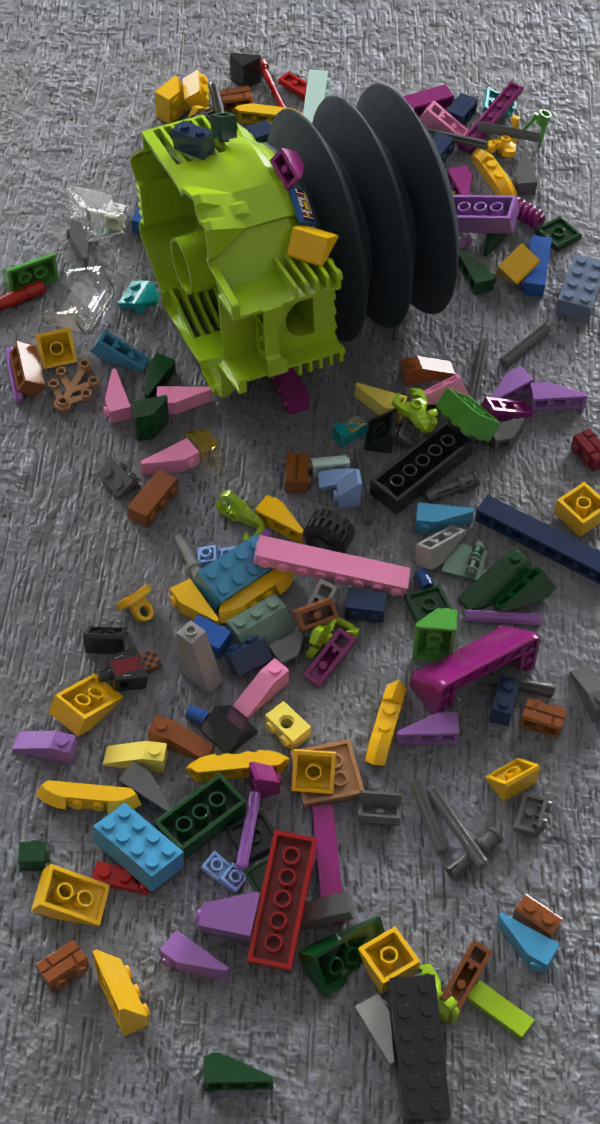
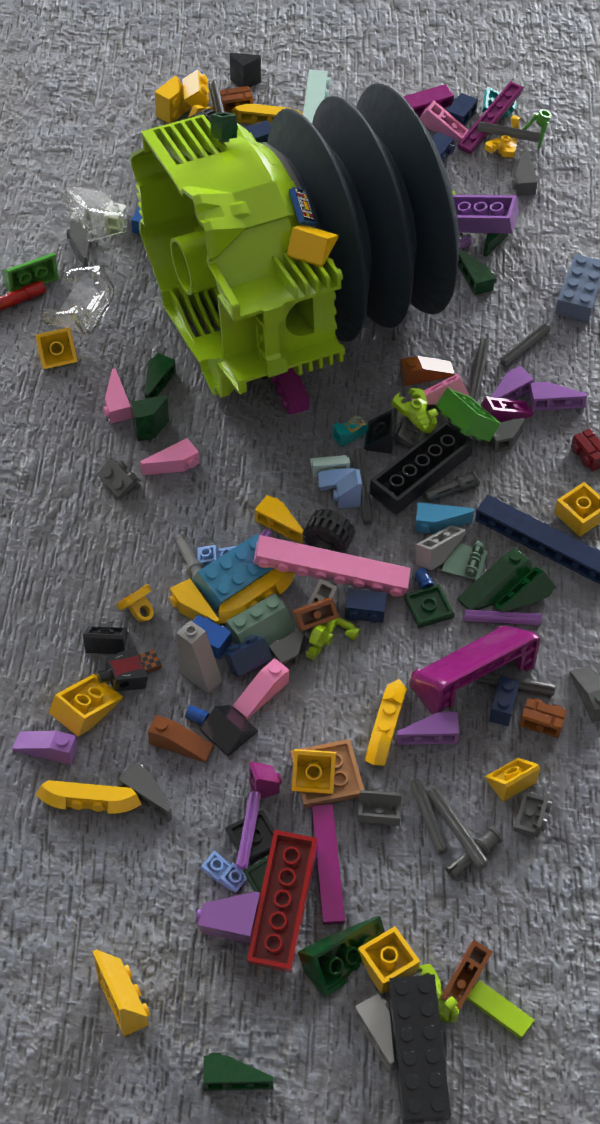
(18, 397): medium lavender axle -> none
(27, 369): dark orange brick -> none
(33, 856): dark green brick -> none
(62, 966): dark orange brick -> none
(64, 402): medium nougat plant -> none
(70, 896): yellow slope -> none
(117, 352): dark azure slope -> none
(118, 878): red plate -> none
(138, 847): dark azure brick -> none
(139, 296): teal slope -> none
(147, 753): light yellow slope -> none
(153, 498): dark orange brick -> none
(184, 398): bright pink slope -> none
(190, 958): medium lavender slope -> none
(193, 140): brick -> none
(202, 440): clear yellow animal -> none
(202, 815): dark green brick -> none
(234, 765): yellow brick -> none
(239, 511): lime animal -> none
(264, 70): red piece -> none
(283, 716): light yellow brick -> none
(288, 167): magenta slope -> none
(293, 84): red plate -> none
(297, 472): dark orange brick -> none
(327, 910): dark grey slope -> none
(330, 657): magenta slope -> none
(377, 399): light yellow slope -> none
(435, 635): bright green slope -> none
(460, 180): magenta slope -> none
(461, 139): dark grey axle -> none
(493, 173): yellow brick -> none
(517, 264): yellow slope -> none
(530, 216): magenta piece -> none
(532, 947): dark azure slope -> none
(535, 281): blue brick -> none
(537, 917): dark orange brick -> none
(560, 231): dark green tile -> none

